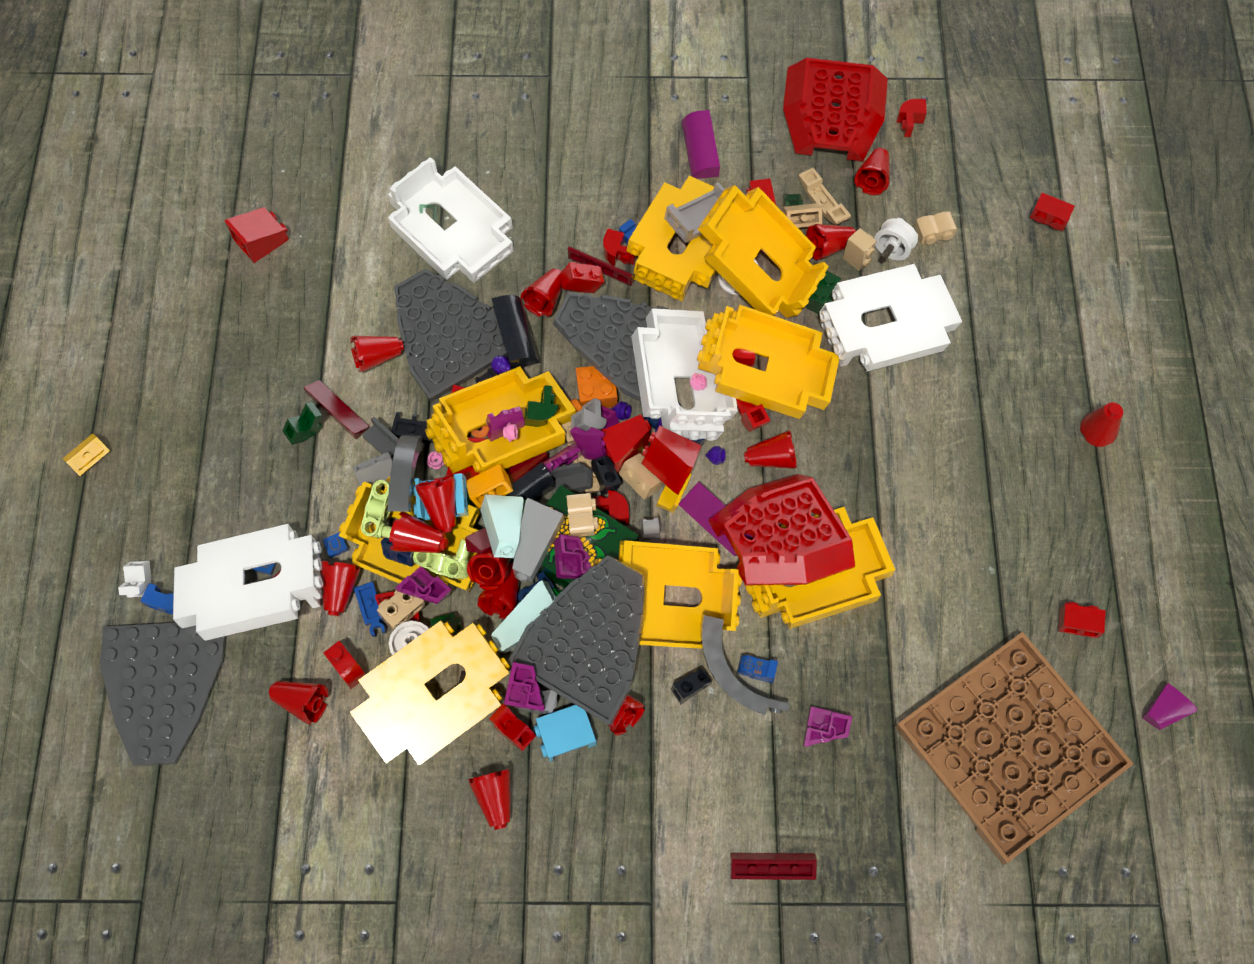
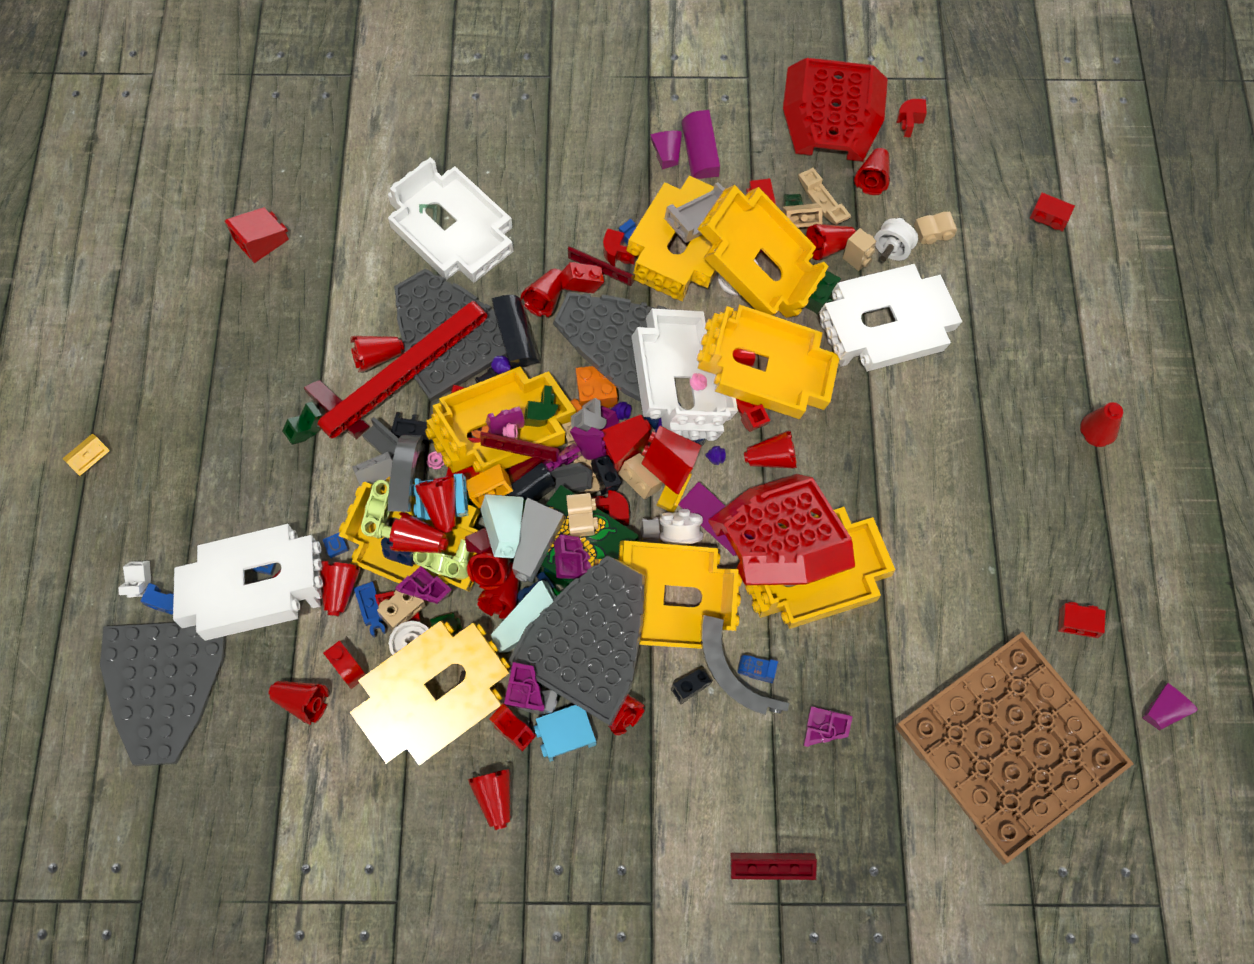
(402, 370): none -> red beam
(519, 447): none -> dark red slope
(667, 147): none -> magenta slope
(681, 527): none -> white wheel

